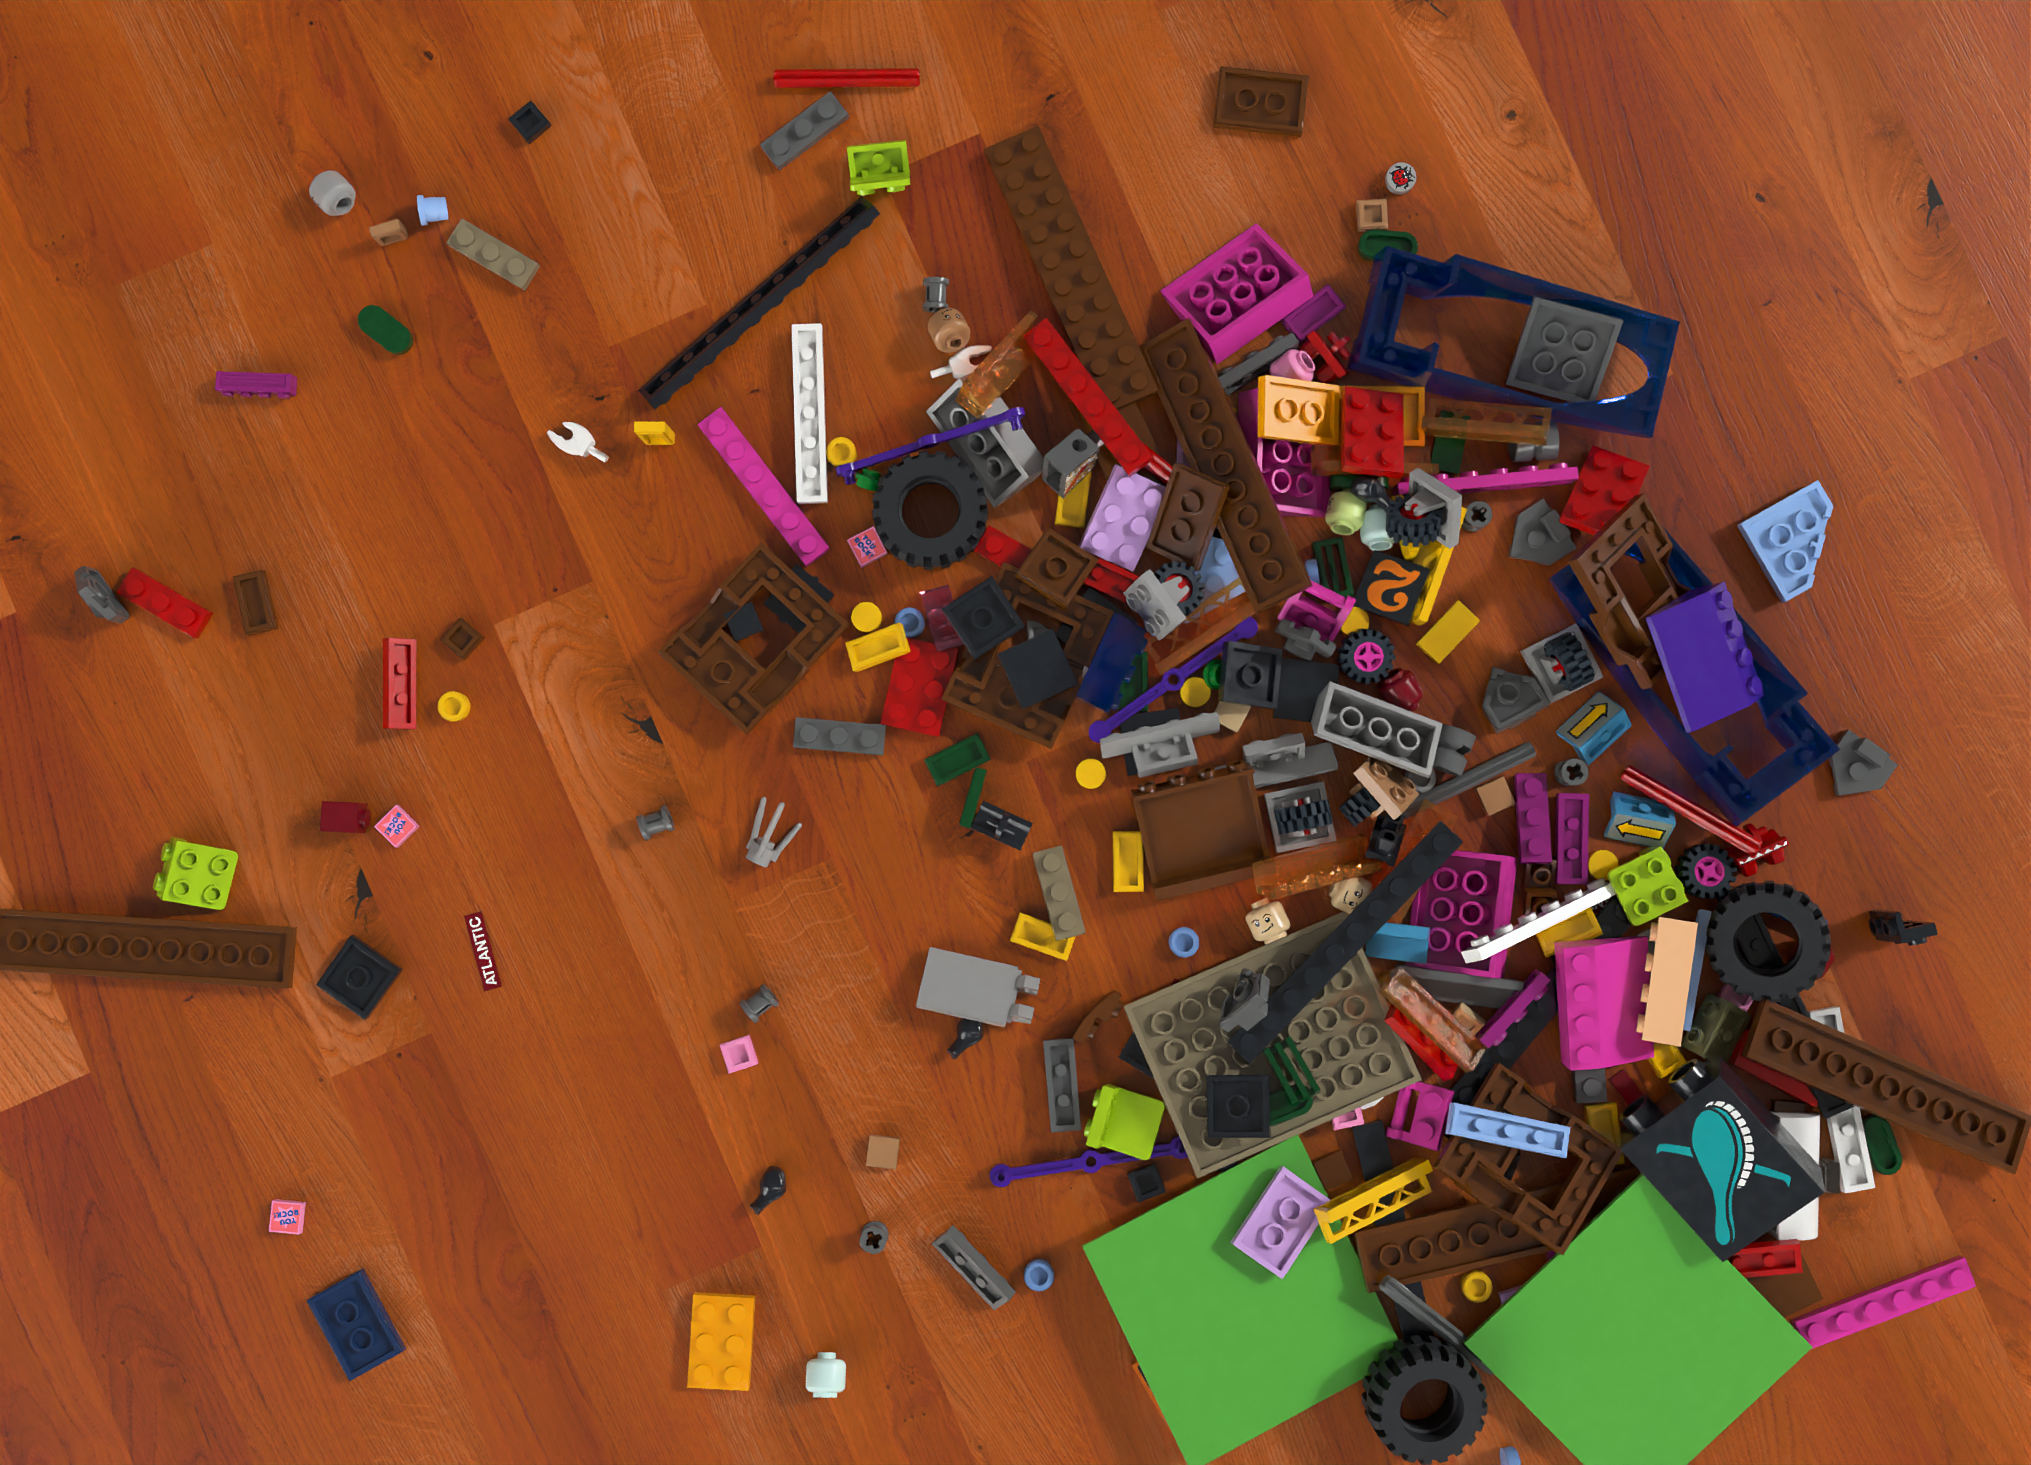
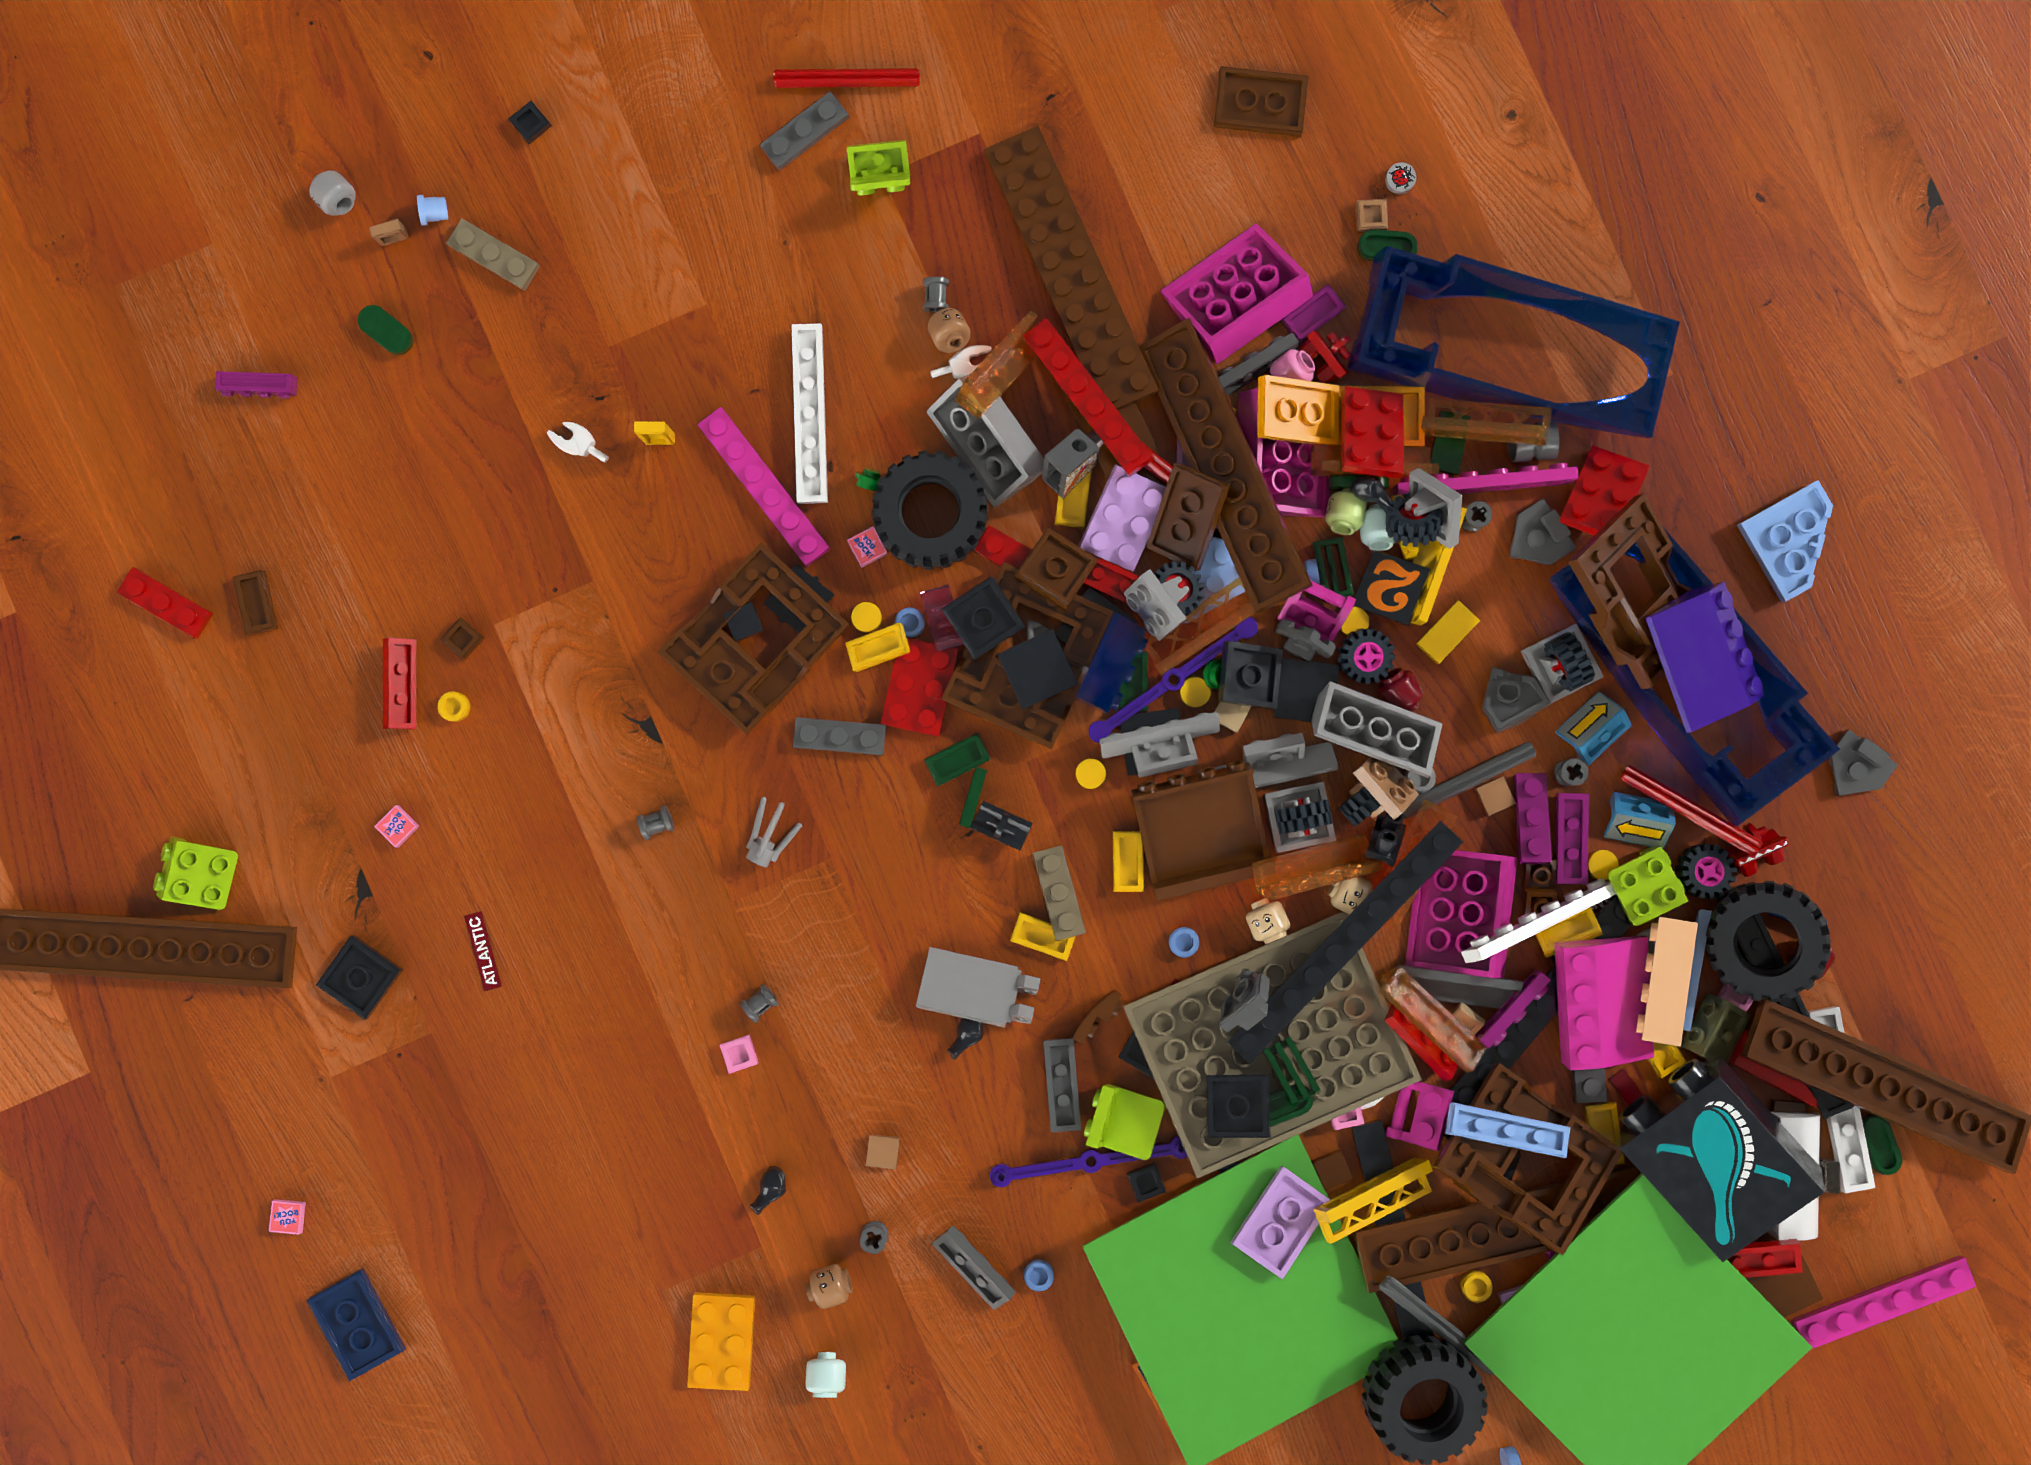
(99, 595): dark grey plate -> none
(344, 817): dark red brick -> none
(759, 302): black plate -> none
(829, 1286): none -> medium nougat head
(841, 451): yellow tile -> none
(929, 441): dark purple piece -> none
(1400, 943): dark azure panel -> none
(1451, 750): dark grey wheel -> none
(1563, 350): dark grey plate -> none
(1890, 927): black bracket -> none

